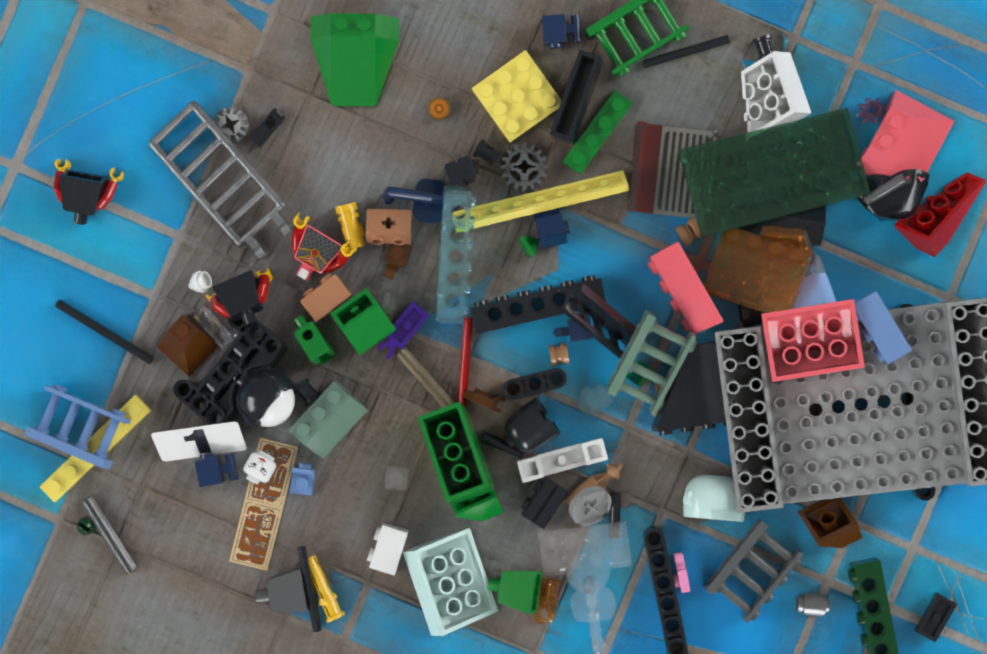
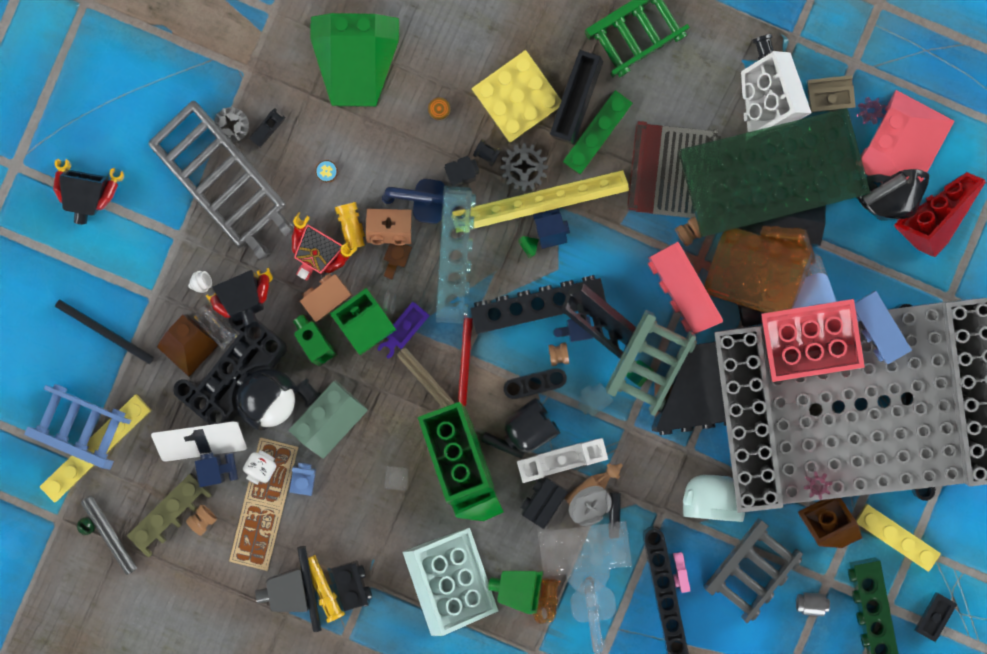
(167, 513): none -> olive hinge
(201, 520): none -> medium nougat wheel
(326, 171): none -> tile
(351, 585): none -> black bracket
(388, 548): white brick -> none
(479, 397): reddish brown plate -> none
(556, 30): dark blue brick -> none
(686, 51): black bar -> none
(823, 489): none -> clear pink gear
(831, 94): none -> dark tan plate
(897, 537): none -> light yellow plate

